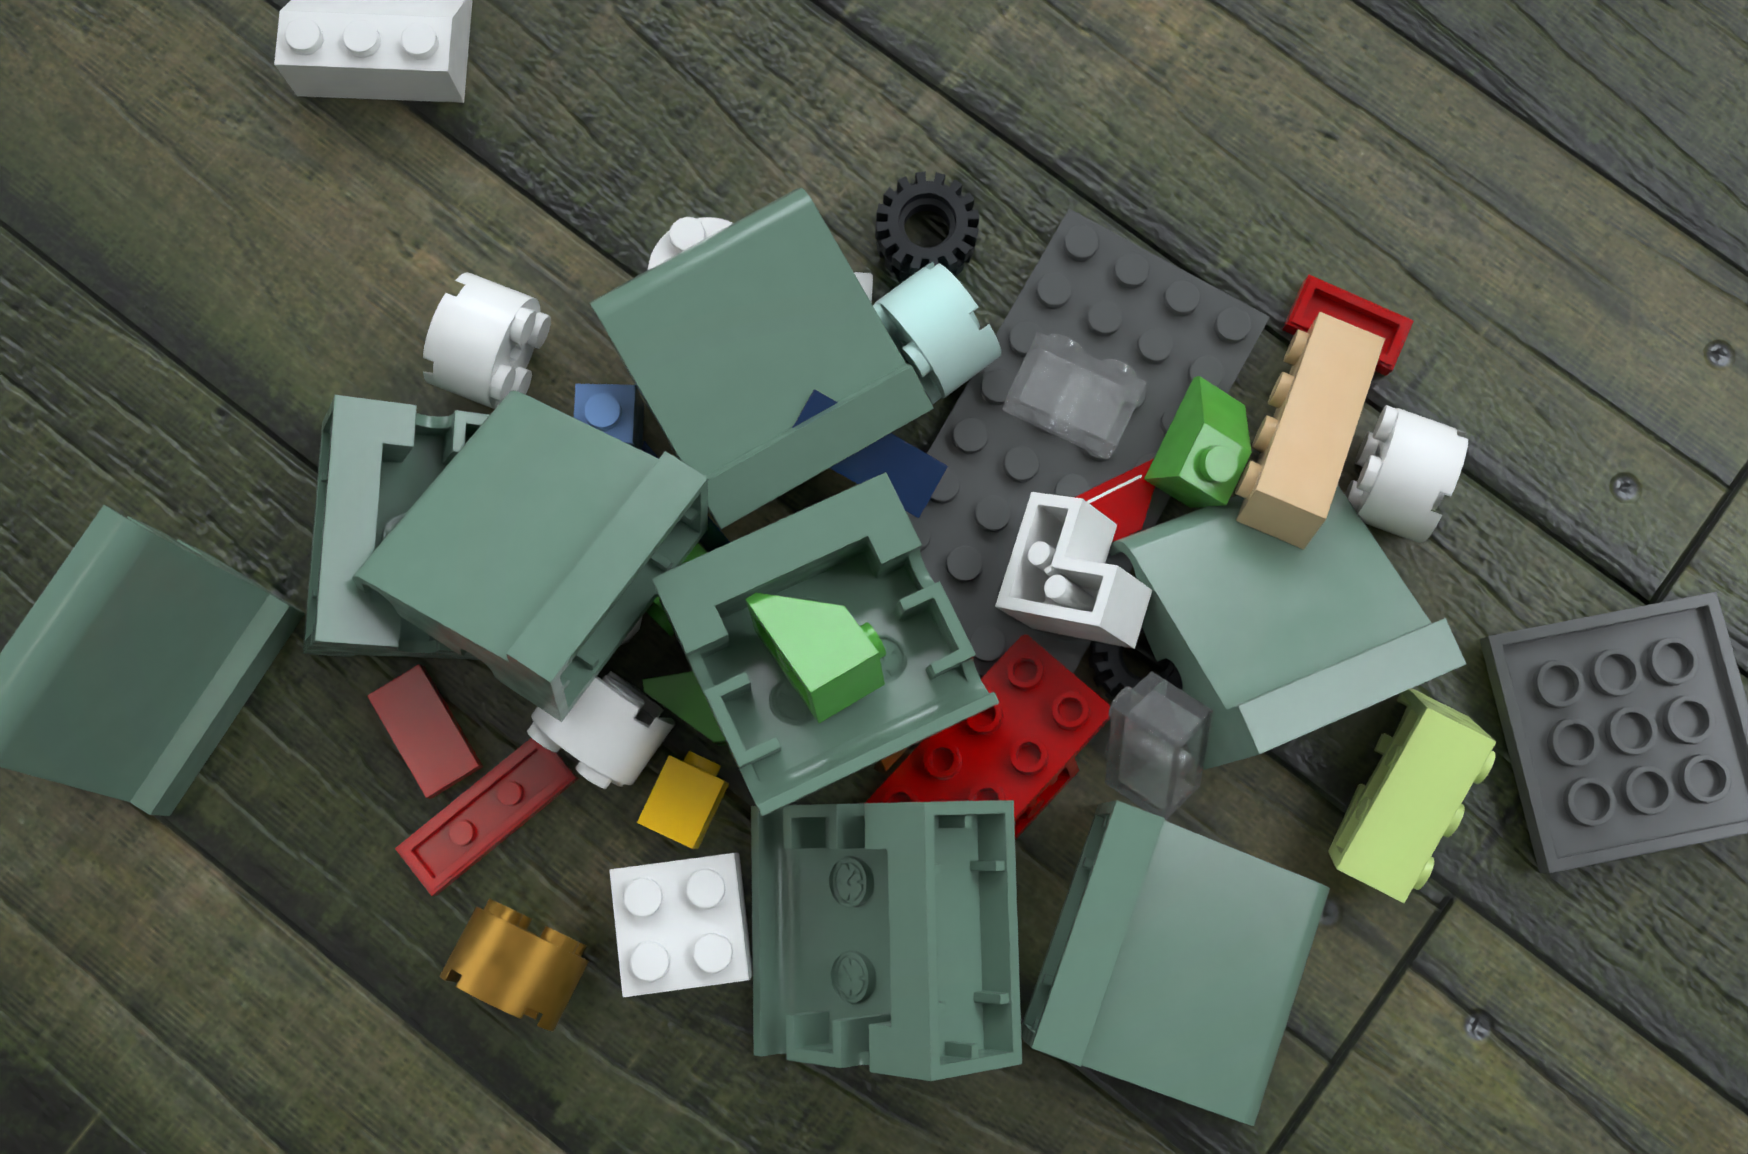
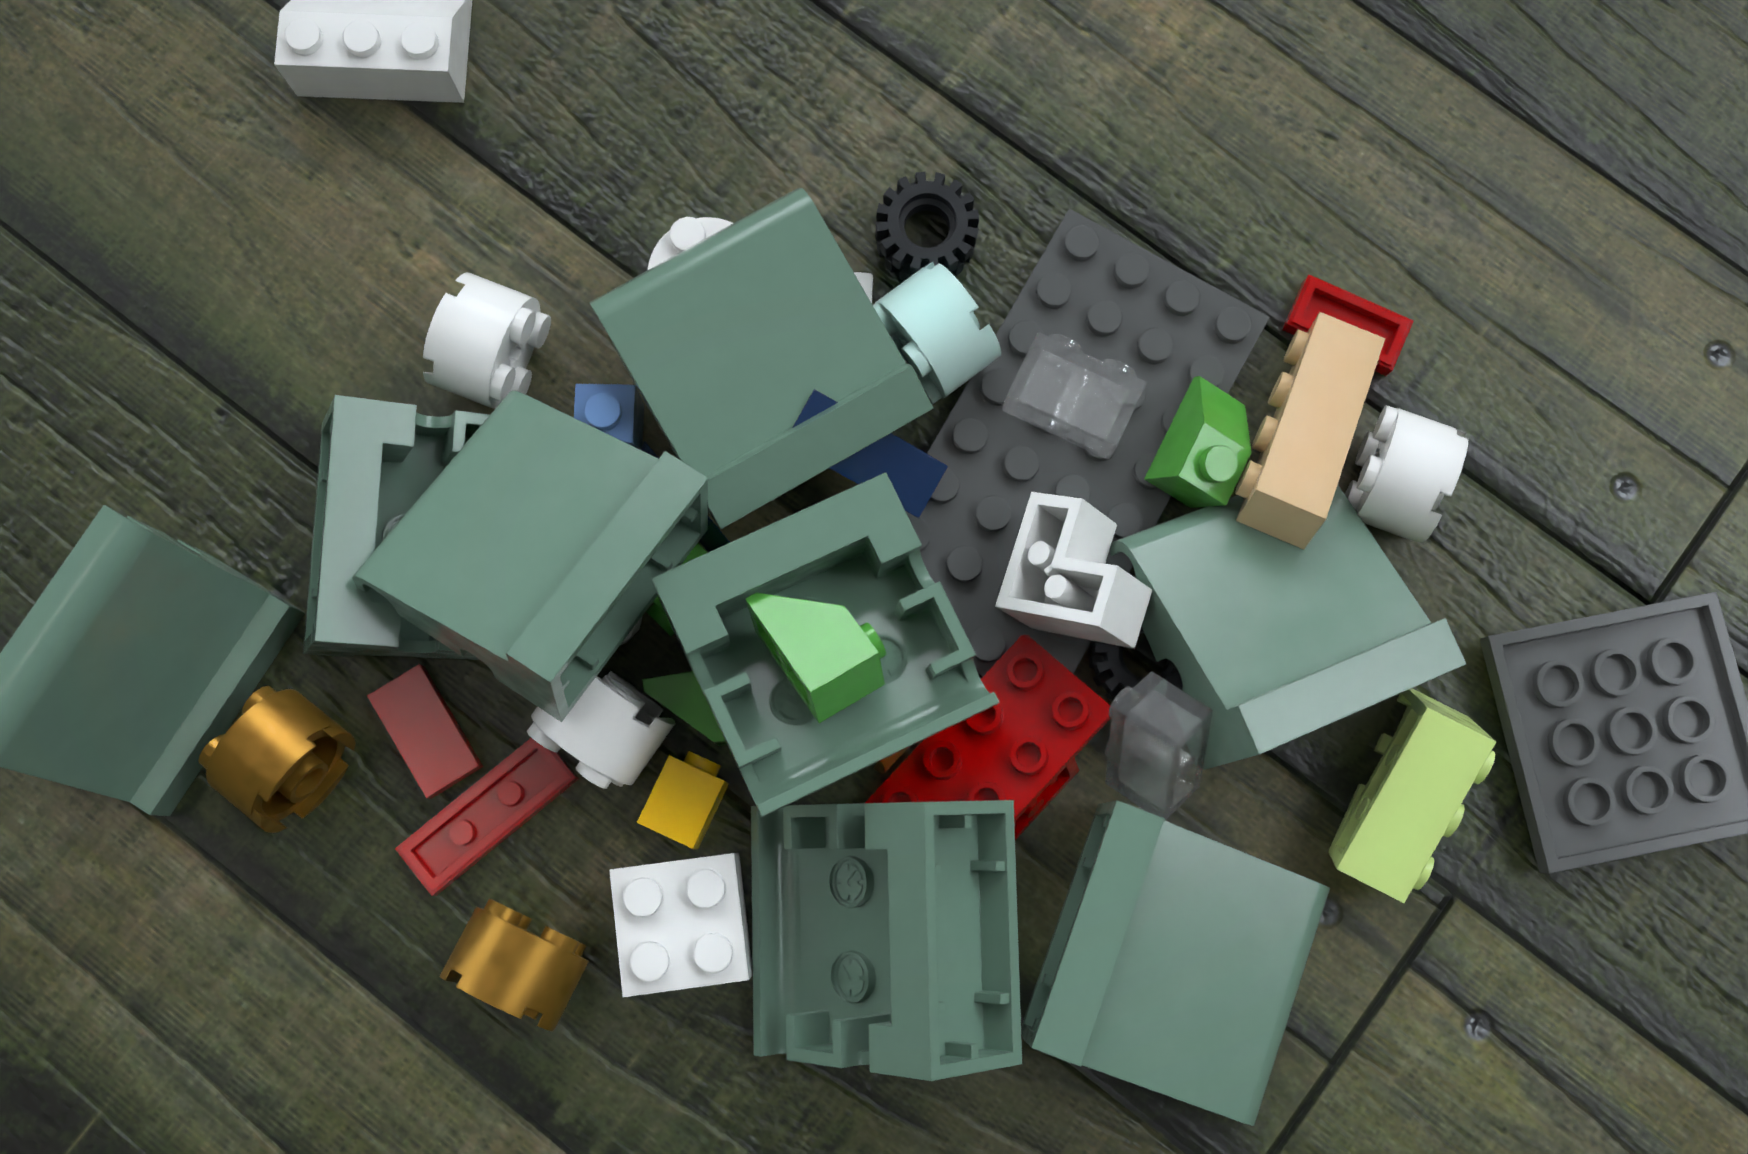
(277, 758): none -> pearl gold brick
(1123, 499): red sticker -> none

